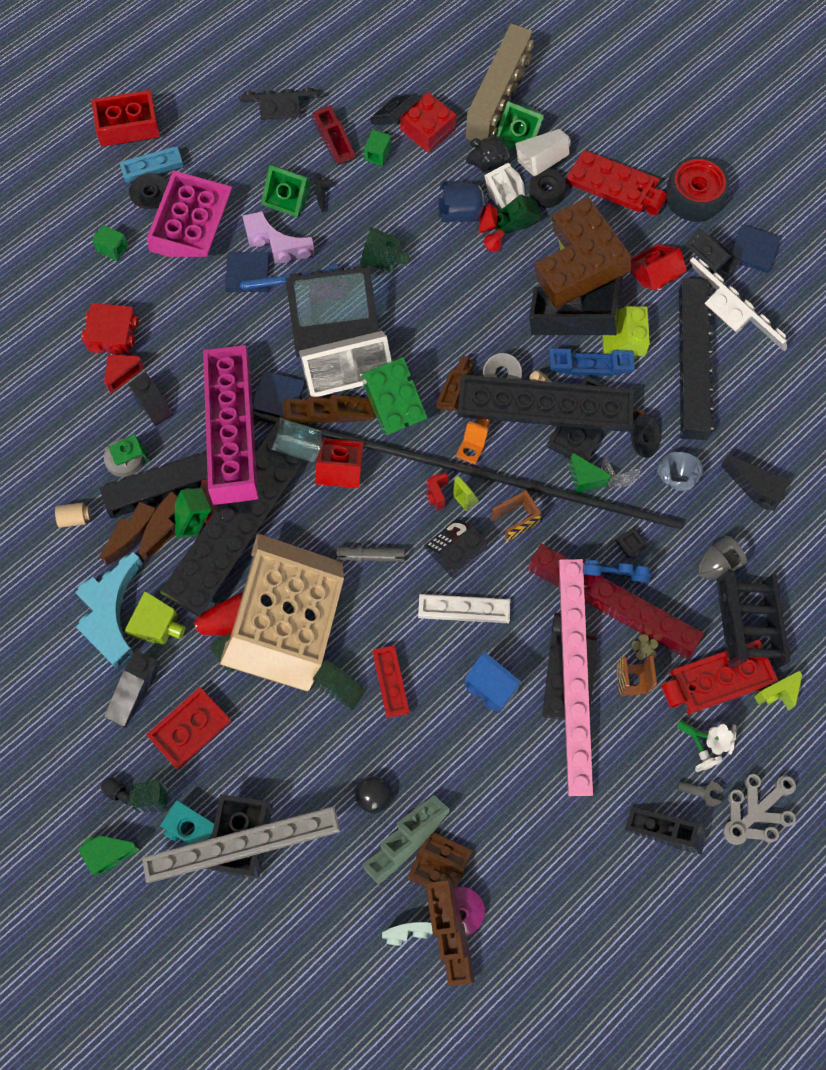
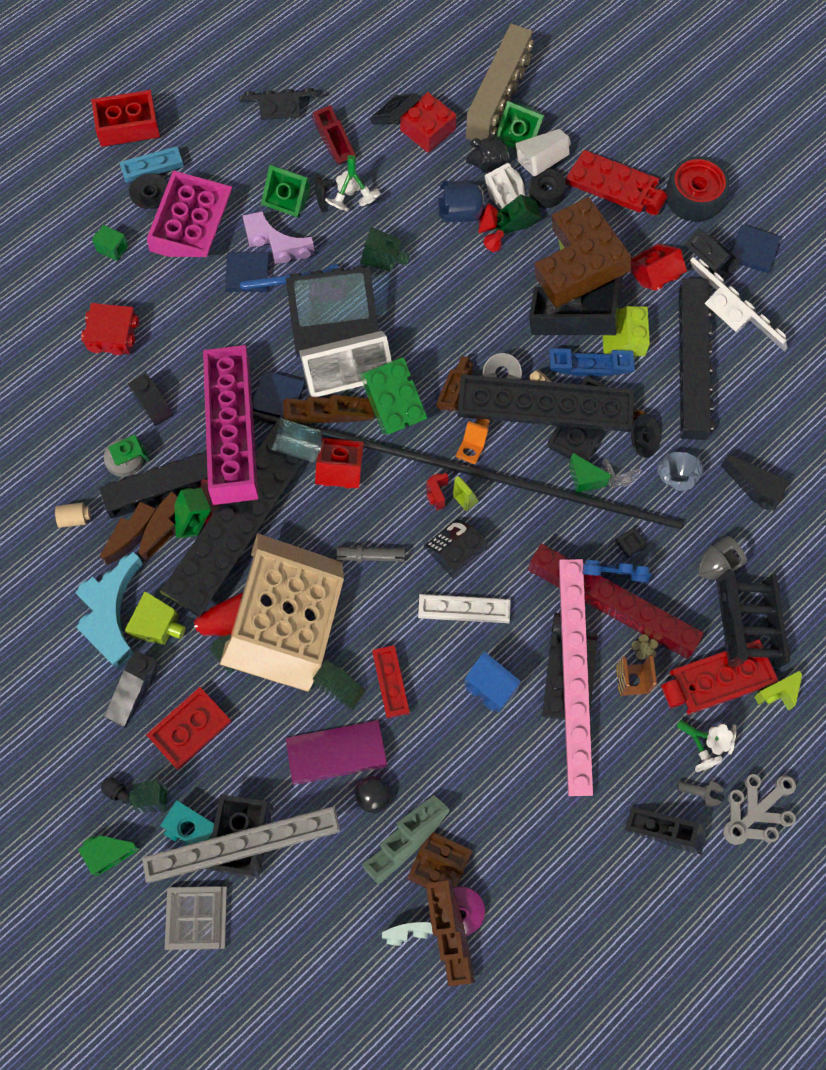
(121, 370): red slope -> none
(195, 918): none -> clear piece
(335, 752): none -> magenta slope
(349, 183): none -> white plant
(377, 148): green brick -> none
(510, 505): dark orange piece -> none

